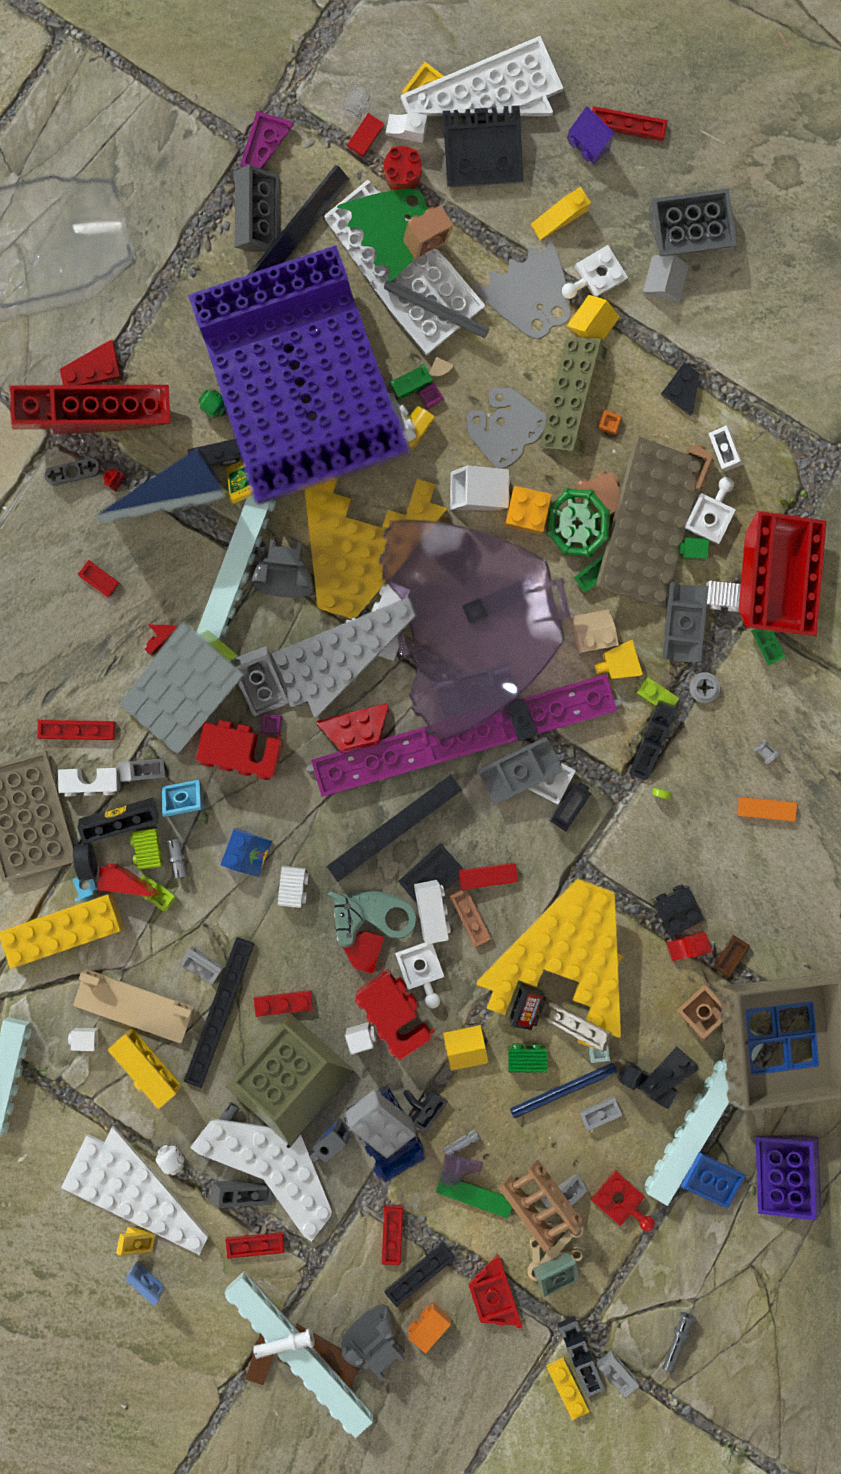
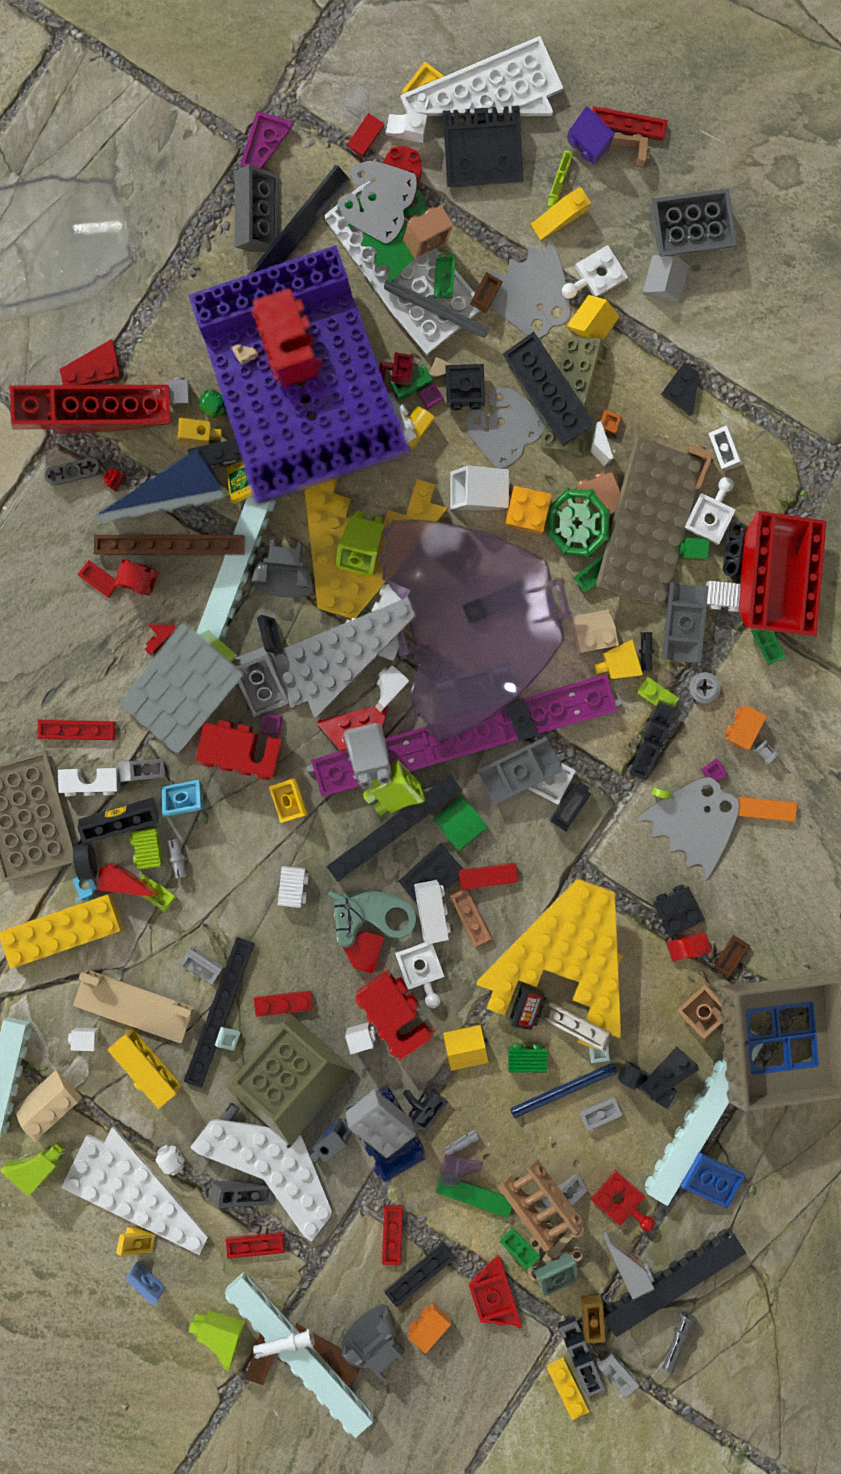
(31, 1171): none -> lime hips
(46, 1105): none -> tan slope
(136, 577): none -> red brick
(169, 545): none -> reddish brown plate
(179, 392): none -> light grey brick
(188, 432): none -> yellow torso
(219, 1334): none -> lime hips
(227, 1038): none -> light aqua tile
(244, 354): none -> tan tile
(246, 852): blue slope -> none
(269, 634): none -> black tile
(285, 338): none -> red piece
(288, 800): none -> yellow slope
(360, 544): none -> lime hips
(369, 754): none -> light grey hips
(389, 203): none -> light grey piece
(390, 684): none -> white arch
(398, 793): none -> lime hips
(400, 368): none -> dark red plate
(444, 276): none -> green hinge
(460, 823): none -> green slope
(465, 386): none -> black plate
(486, 292): none -> reddish brown tile
(519, 1248): none -> green hinge
(548, 389): none -> black plate
(561, 174): none -> lime piece
(592, 1319): none -> pearl gold brick
(600, 446): none -> white slope
(634, 141): none -> medium nougat bracket
(634, 1273): none -> light grey slope
(646, 651): none -> black pin
(674, 1281): none -> black brick
(690, 827): none -> light grey piece
(714, 770): none -> magenta tile
(734, 541): none -> black beam
(745, 727): none -> orange brick
(788, 1176): dark purple slope -> none

